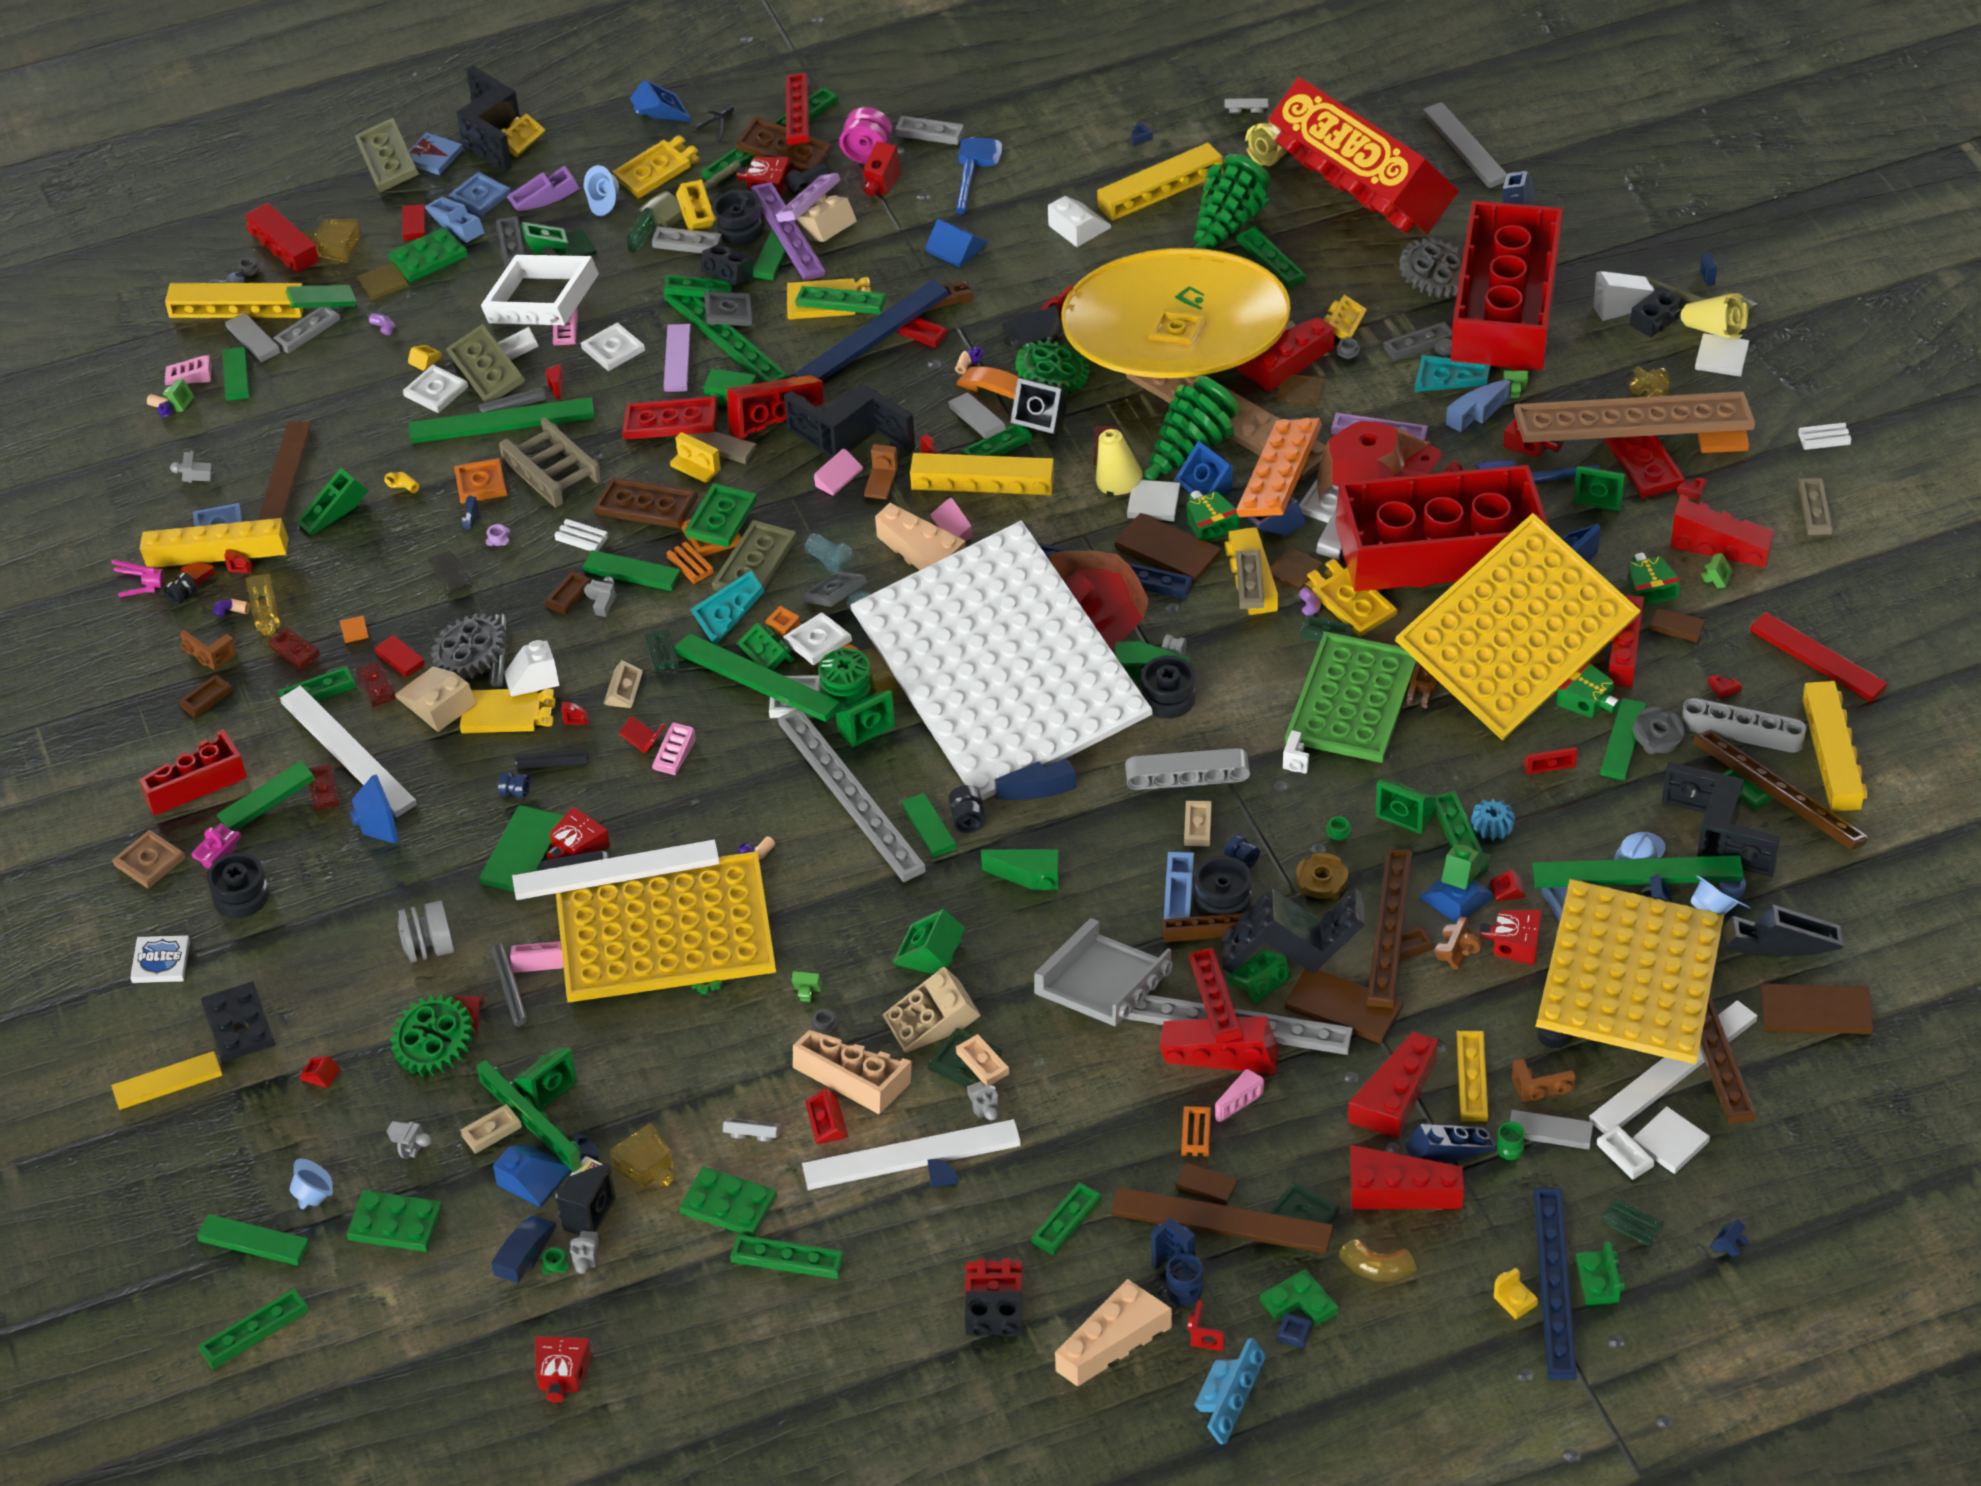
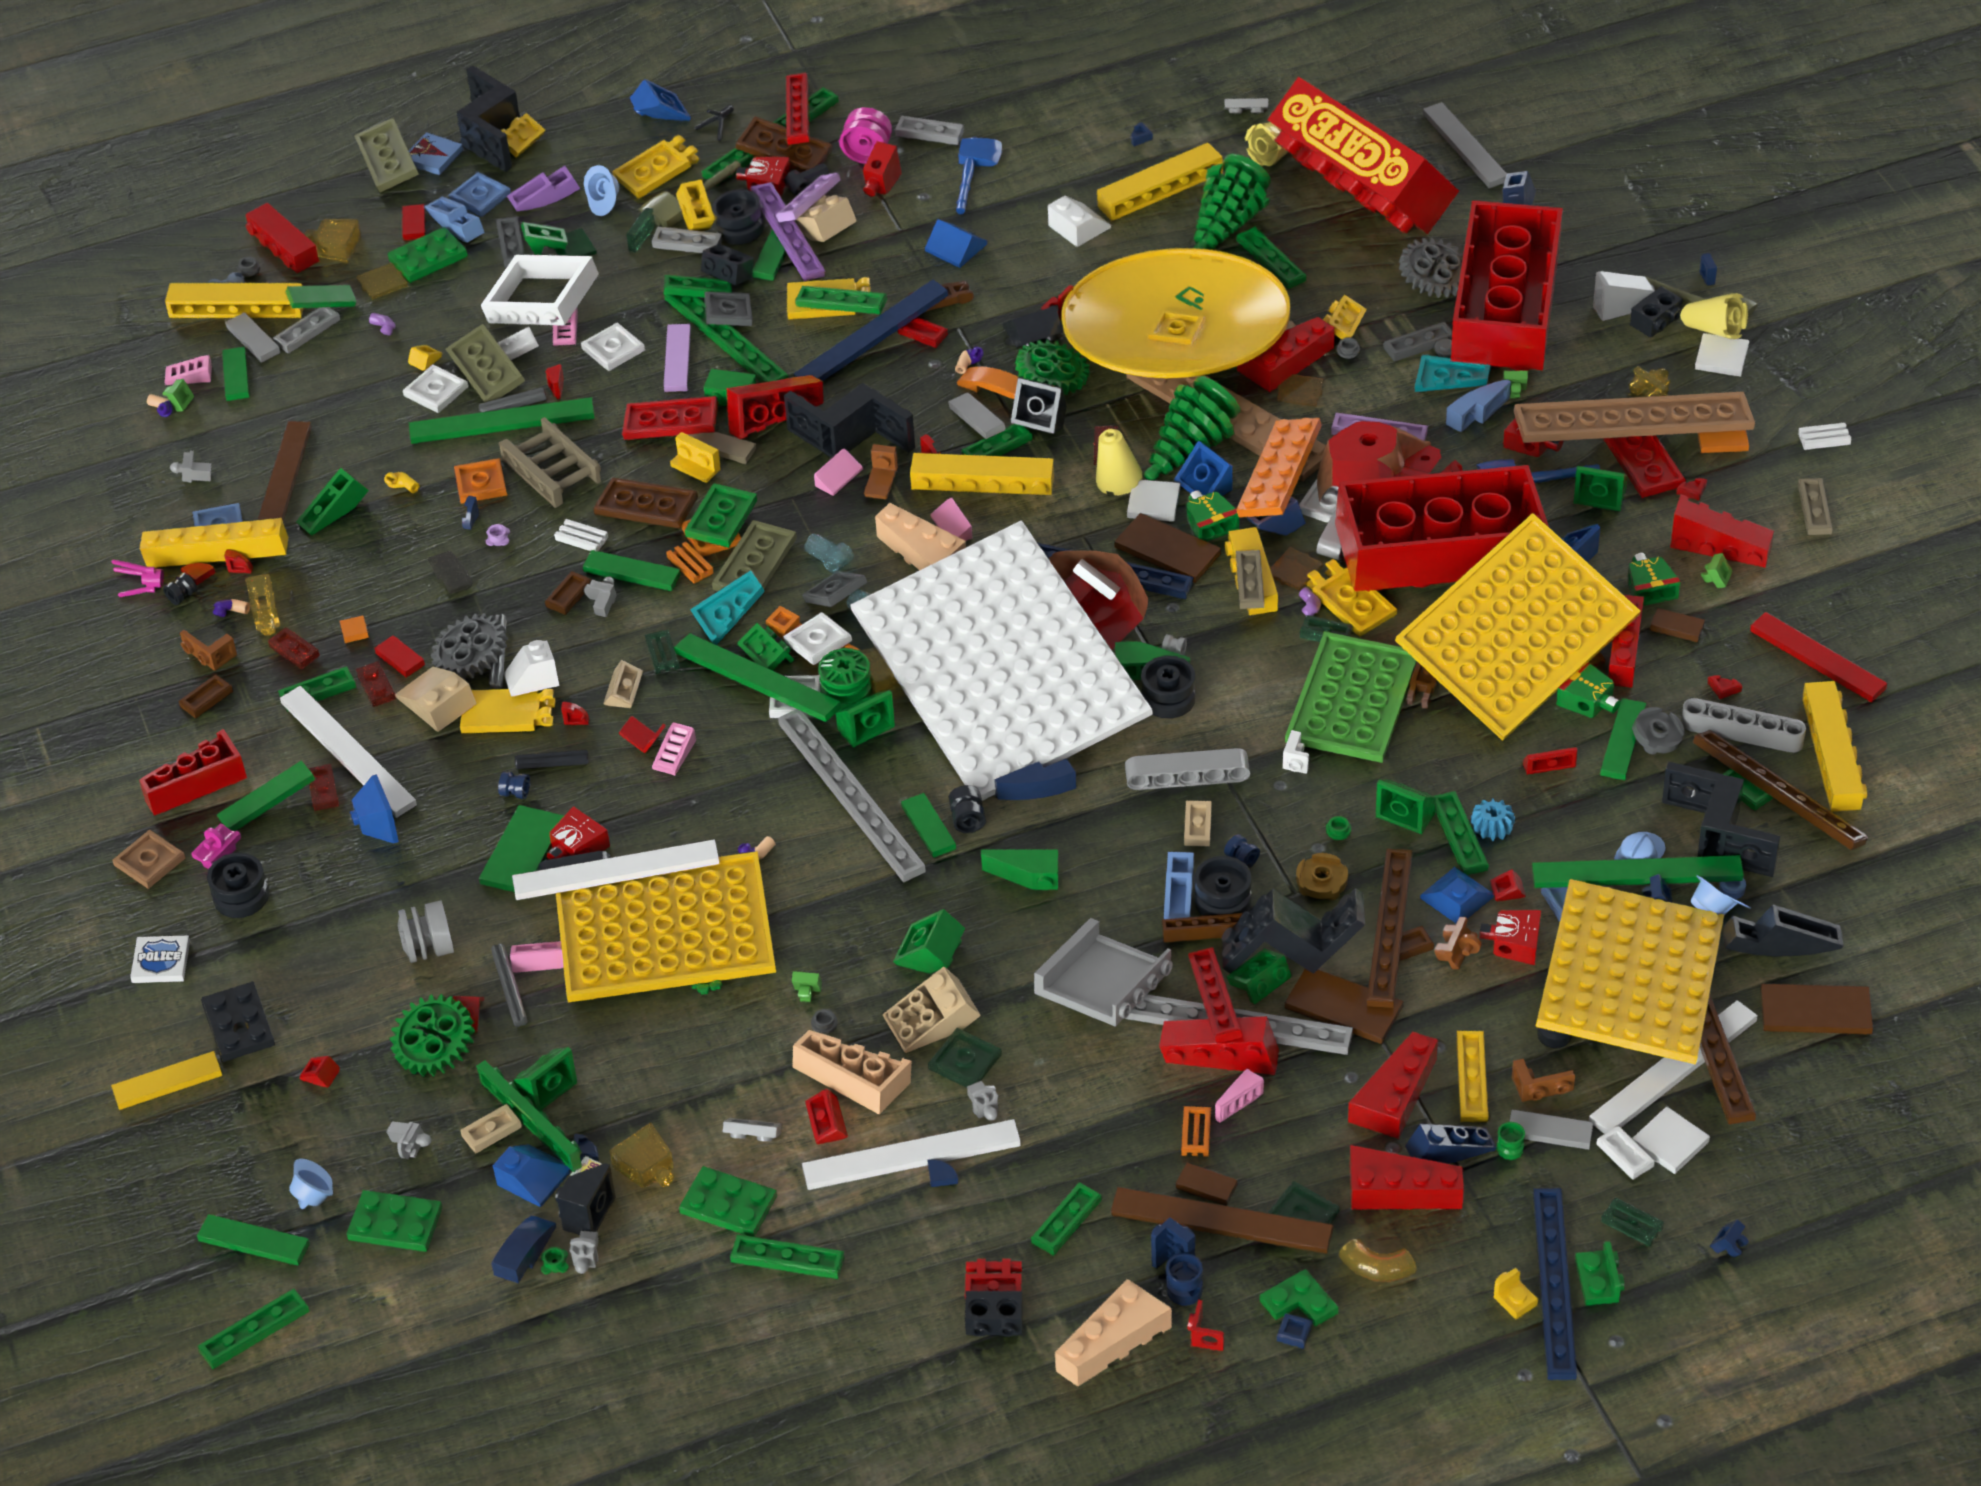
(561, 1364): red torso -> none
(982, 1060): light nougat plate -> none
(1096, 579): none -> white tile
(1228, 1389): dark azure bracket -> none
(1463, 865): green slope -> none

